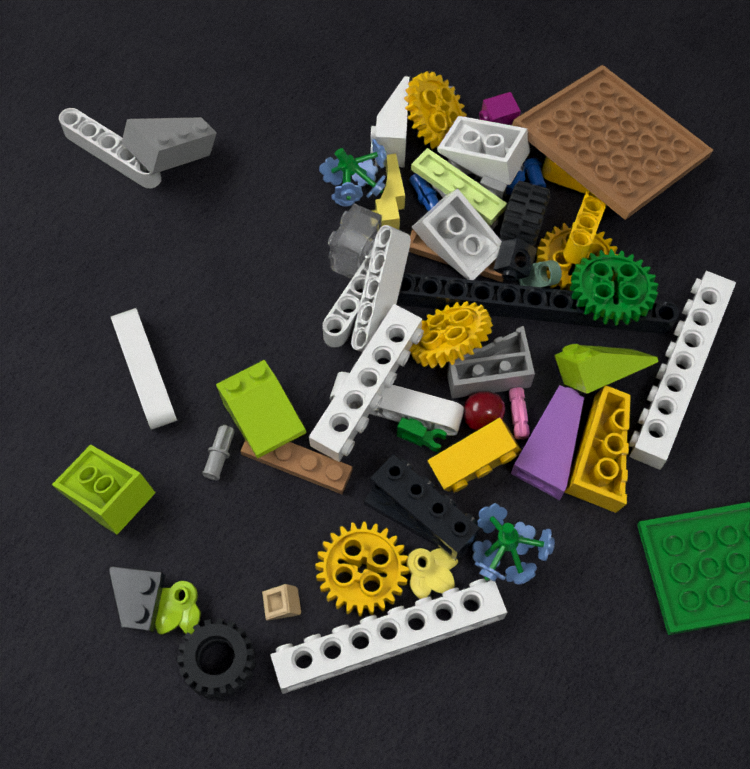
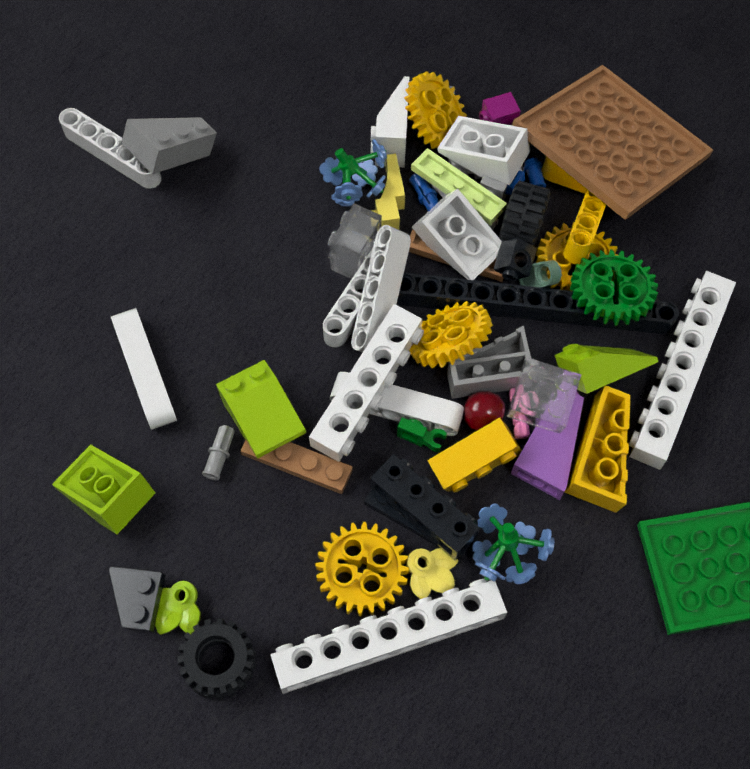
(281, 602): tan slope -> none
(544, 395): none -> clear brick

